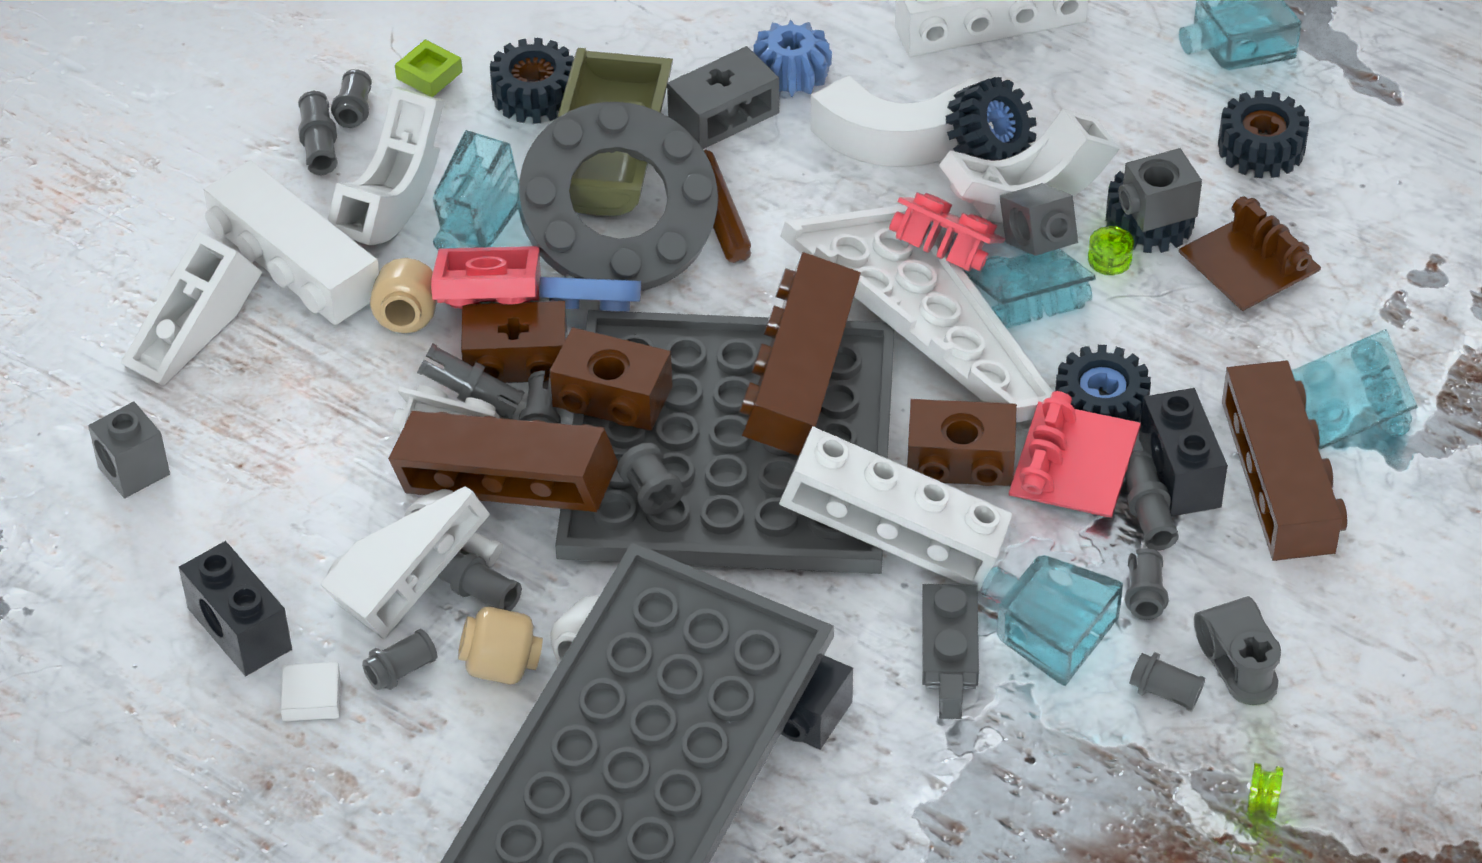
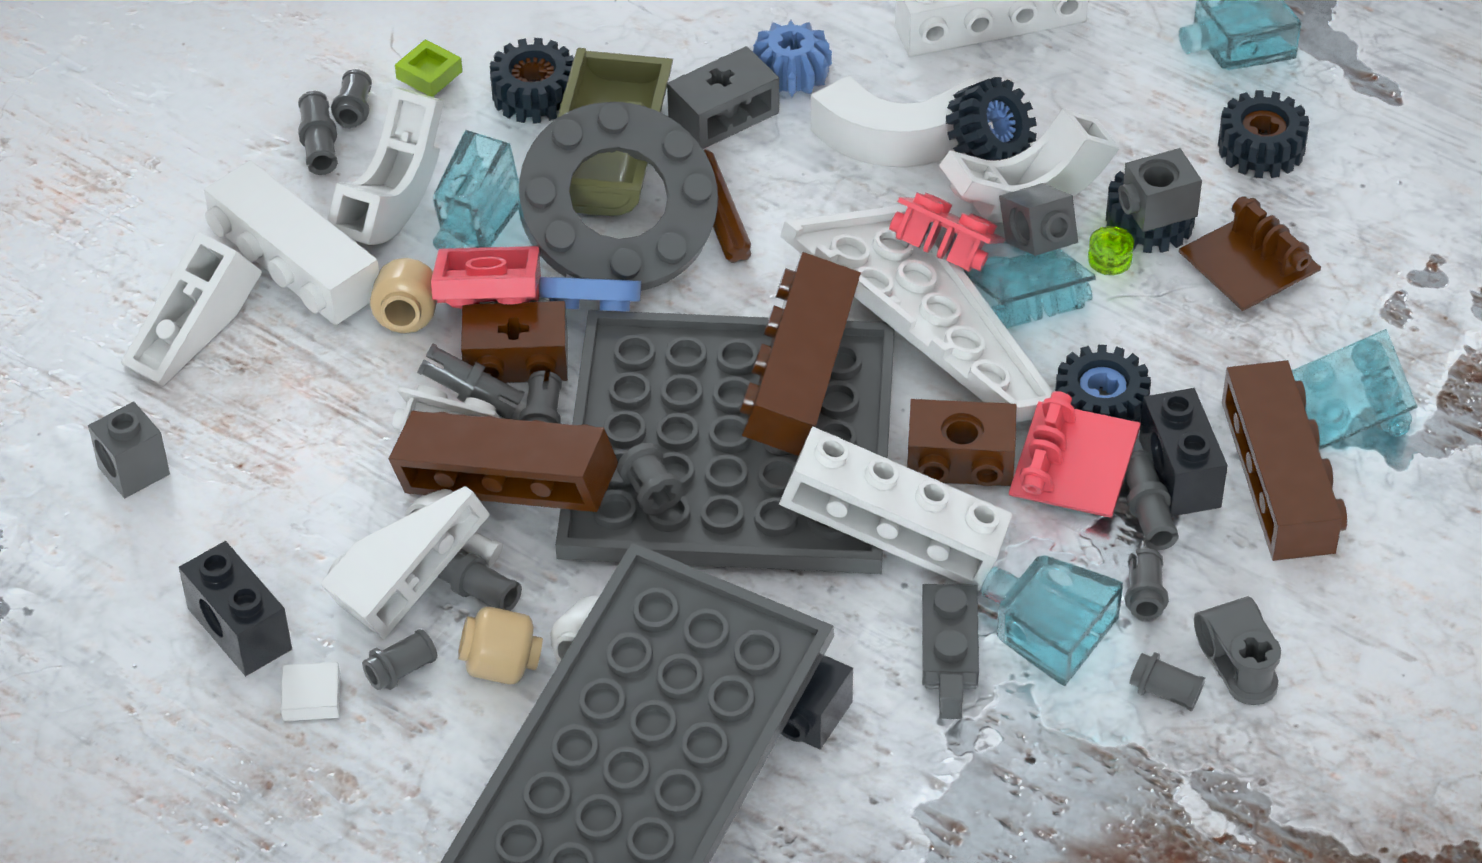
(611, 379): reddish brown brick -> none
(1265, 790): clear neon green bush -> none

